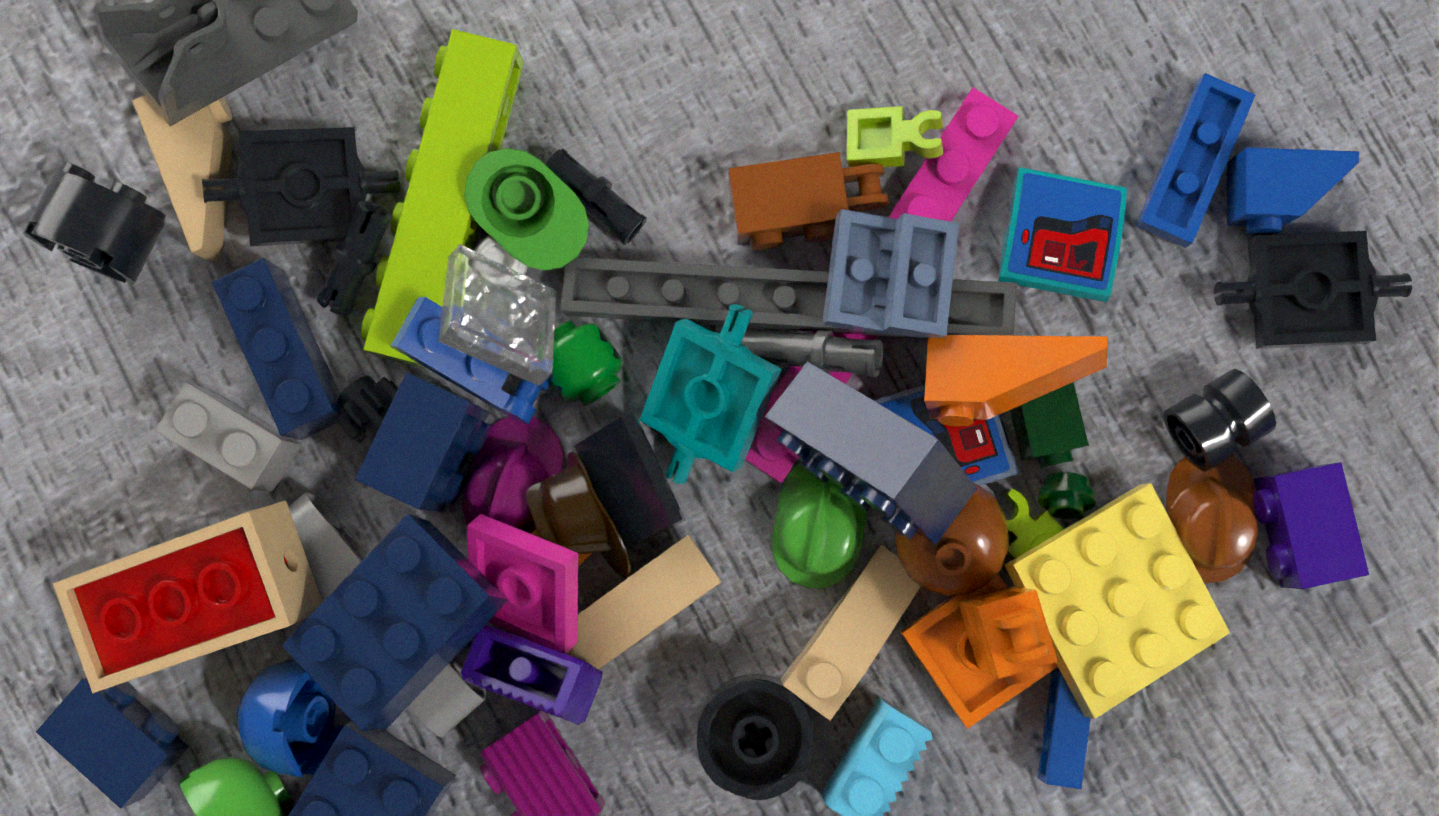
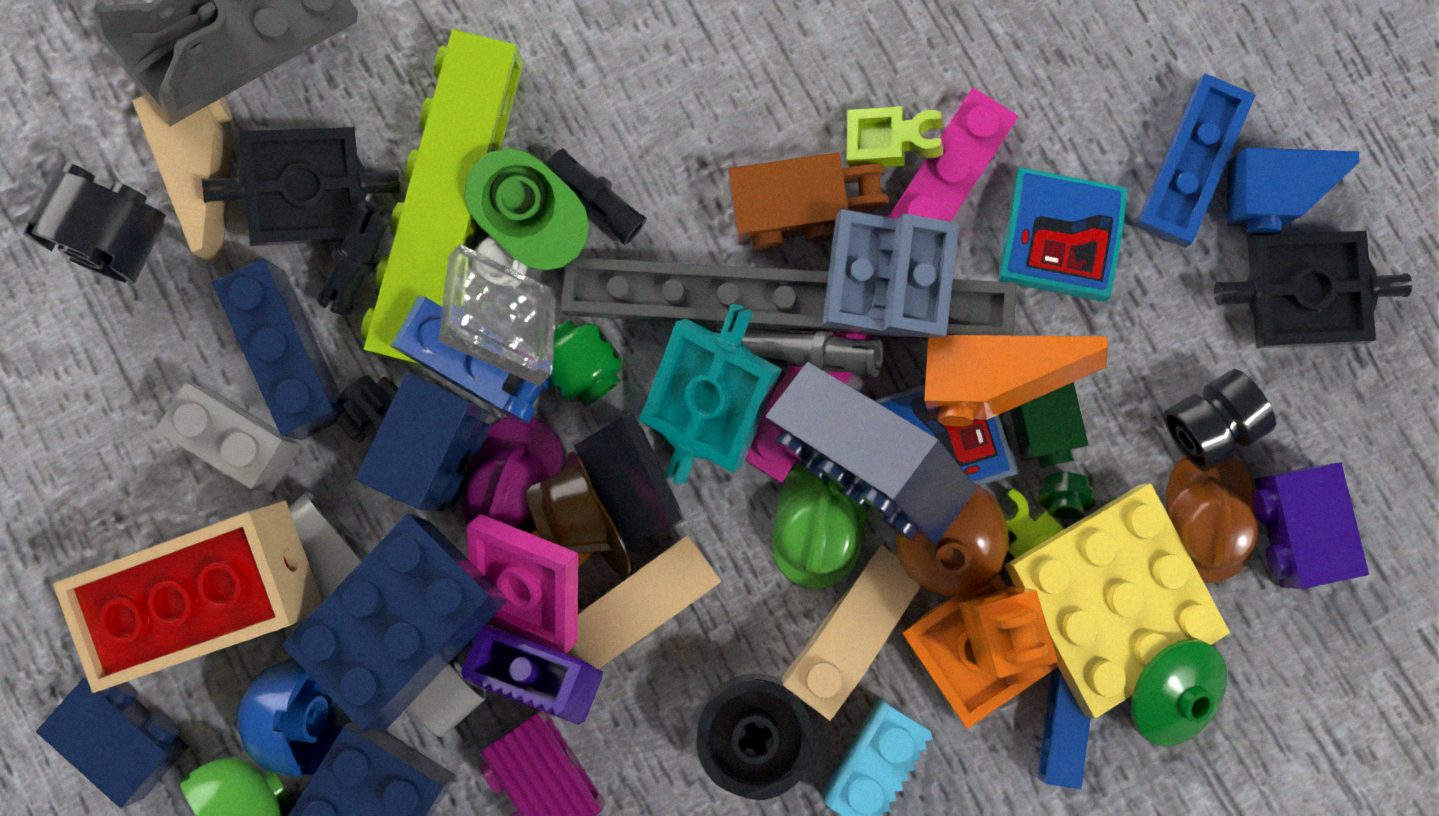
(1179, 692): none -> green dish

